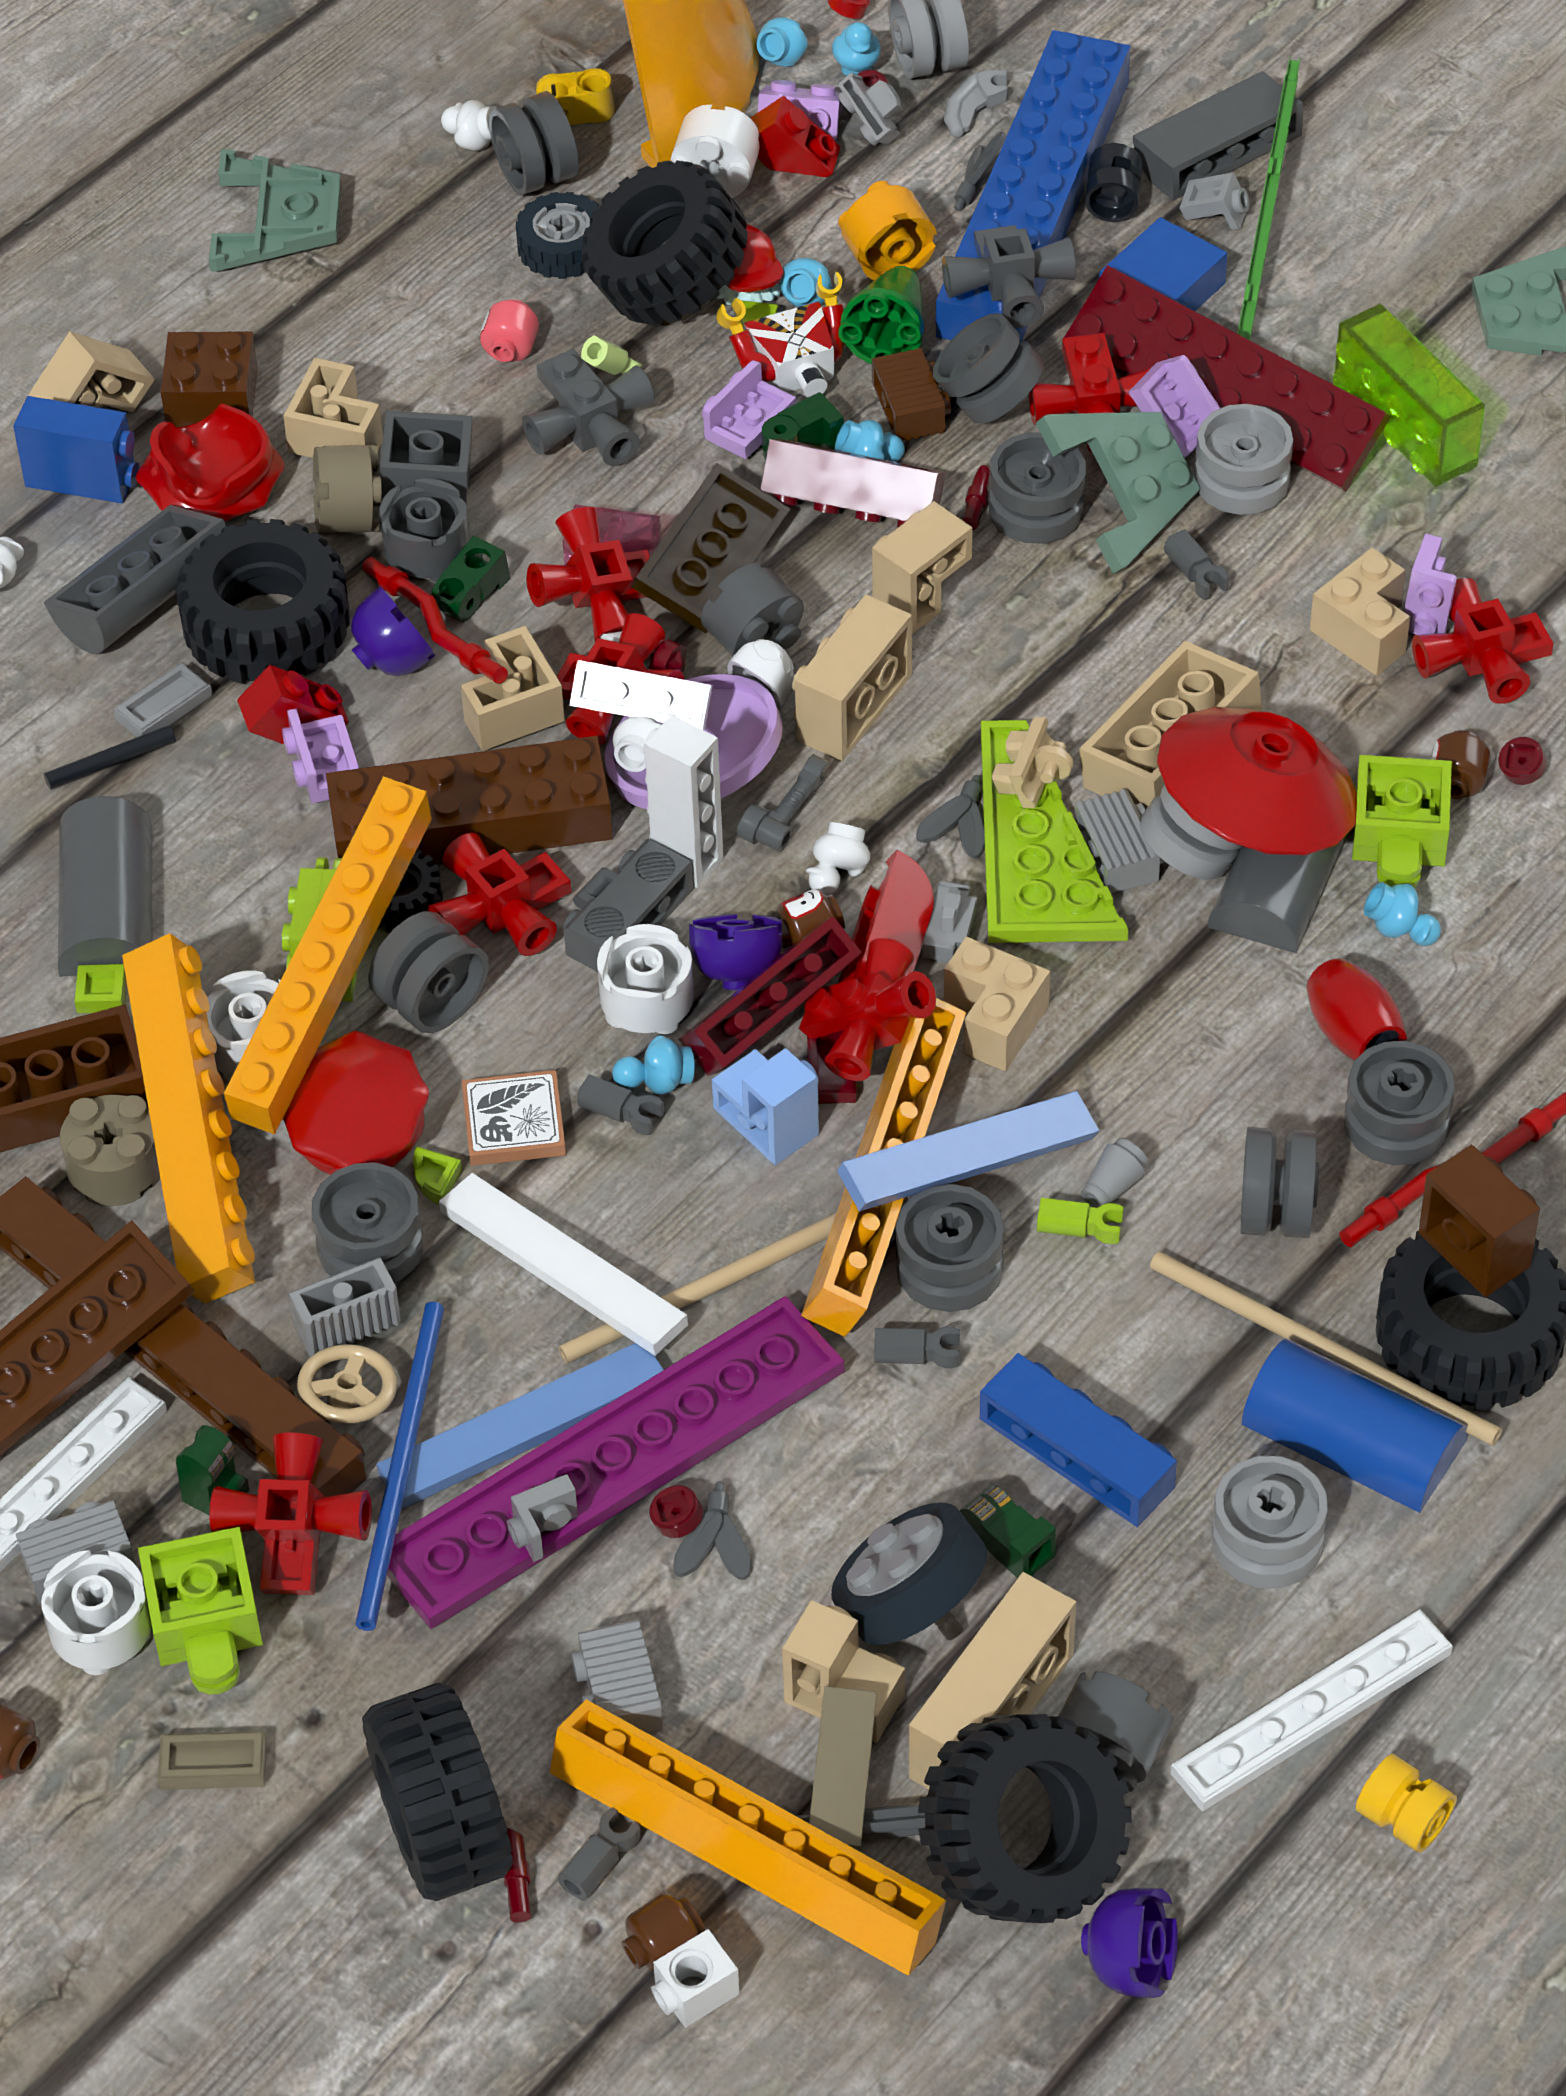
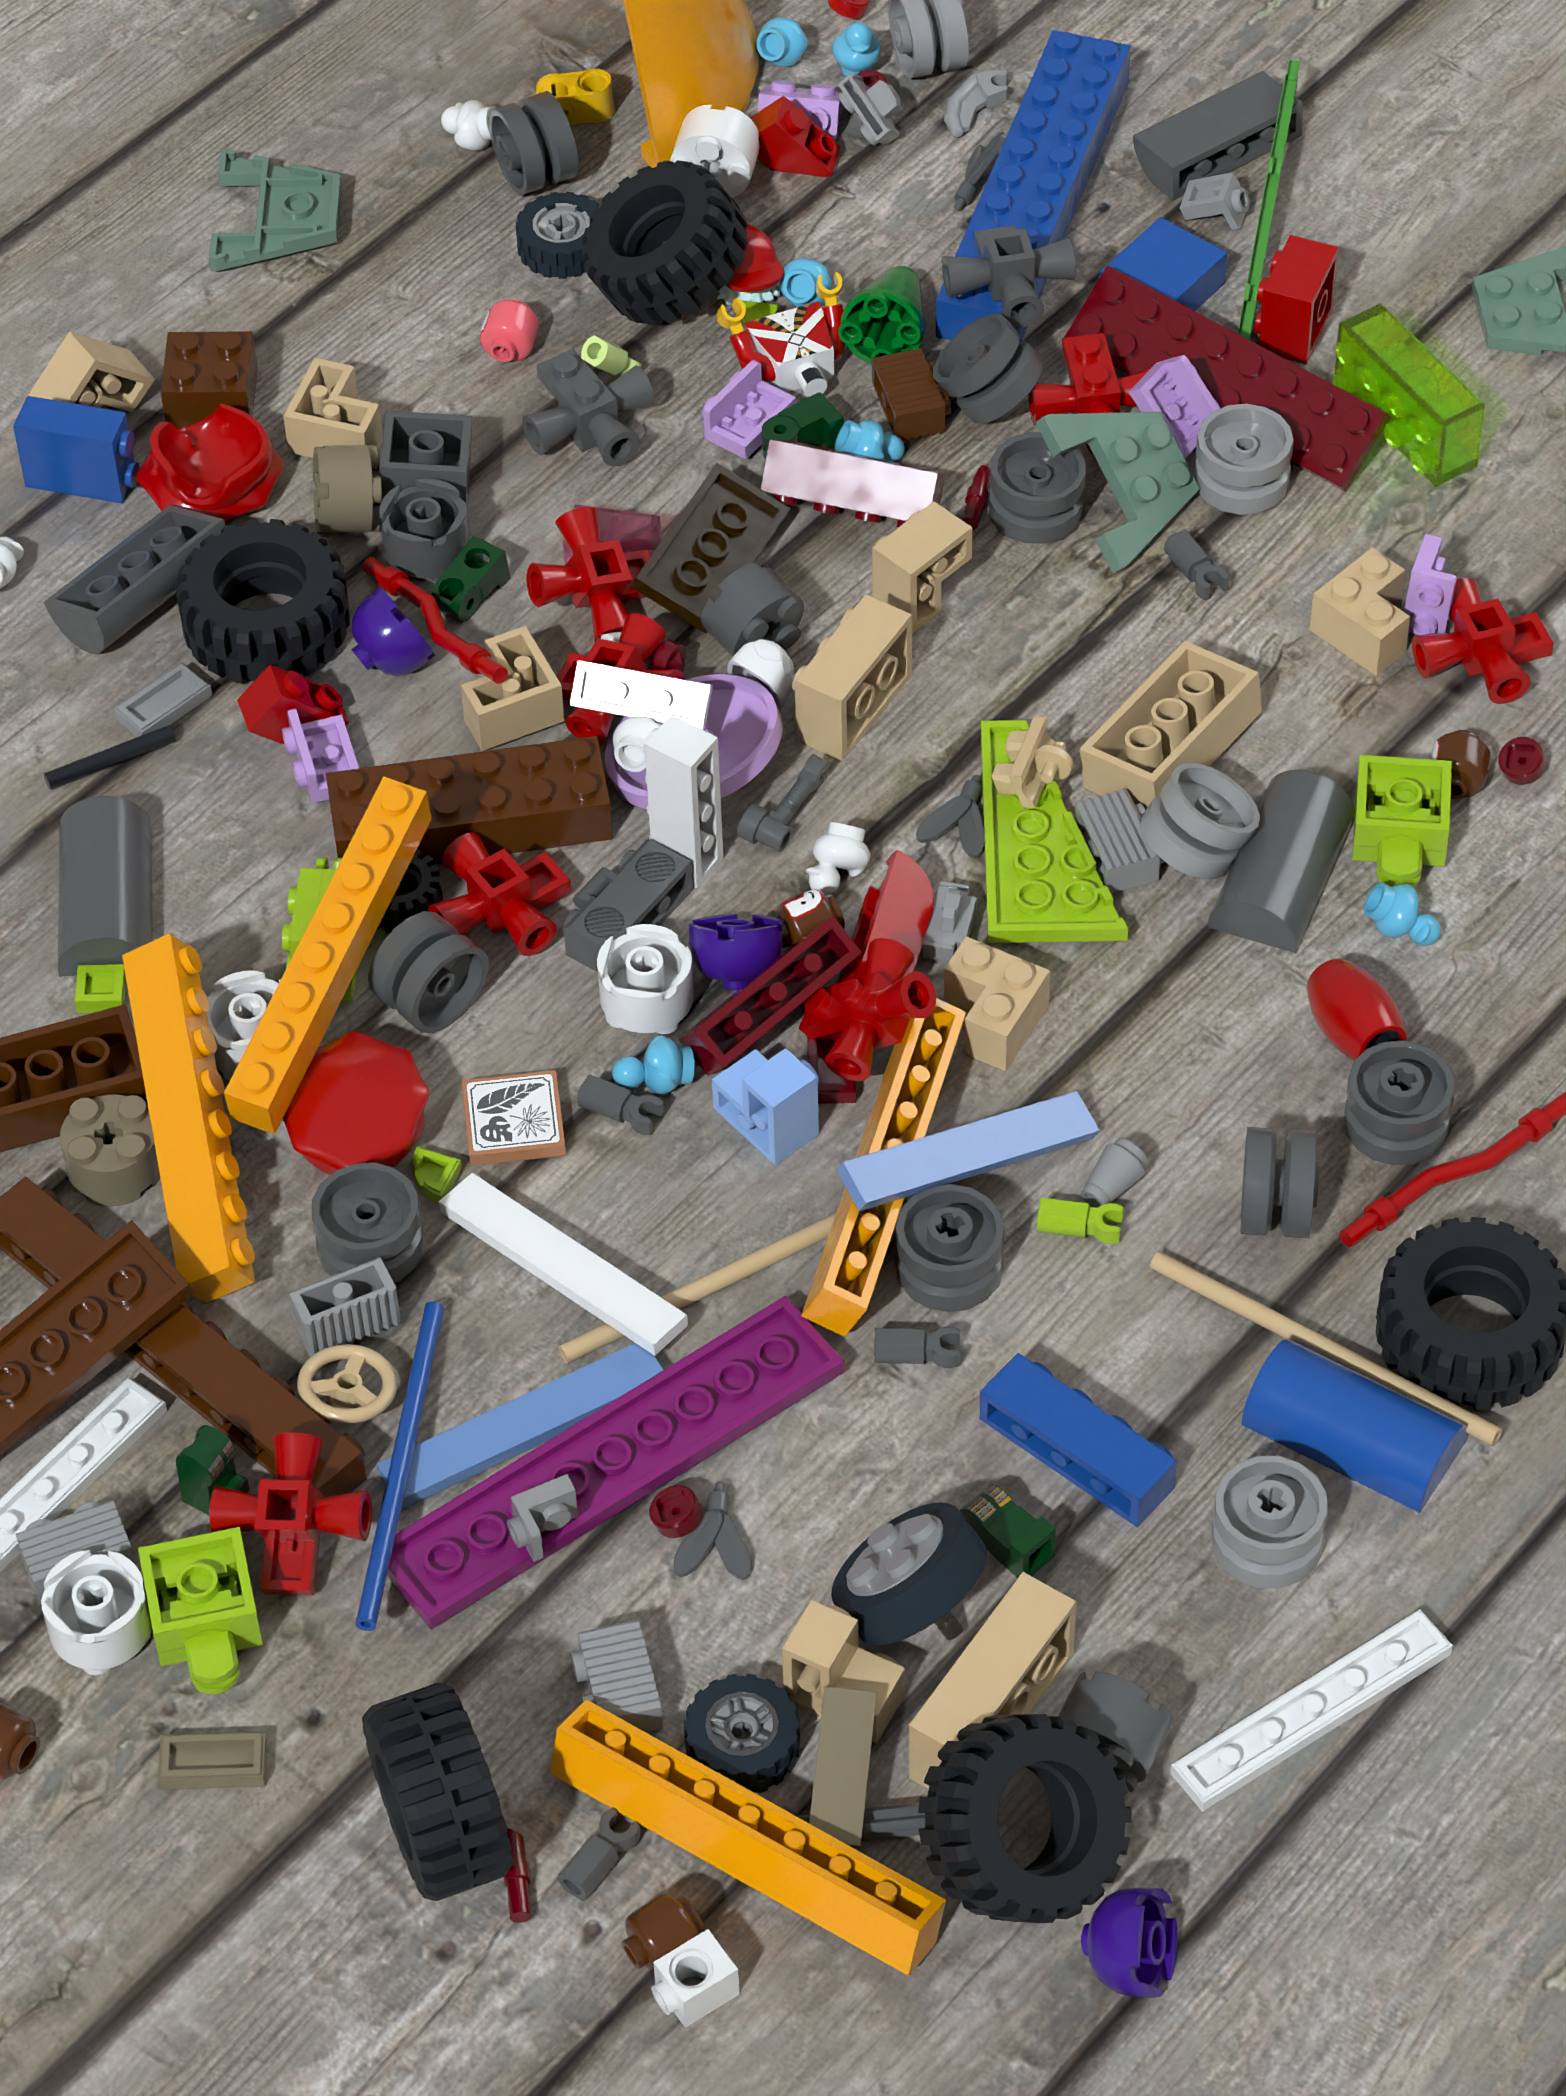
(741, 1706): none -> black wheel
(887, 230): light orange brick -> none
(1113, 182): black wheel -> none
(1258, 780): red dish -> none
(1296, 298): none -> red brick
(1401, 1800): yellow wheel -> none
(1479, 1220): reddish brown brick -> none

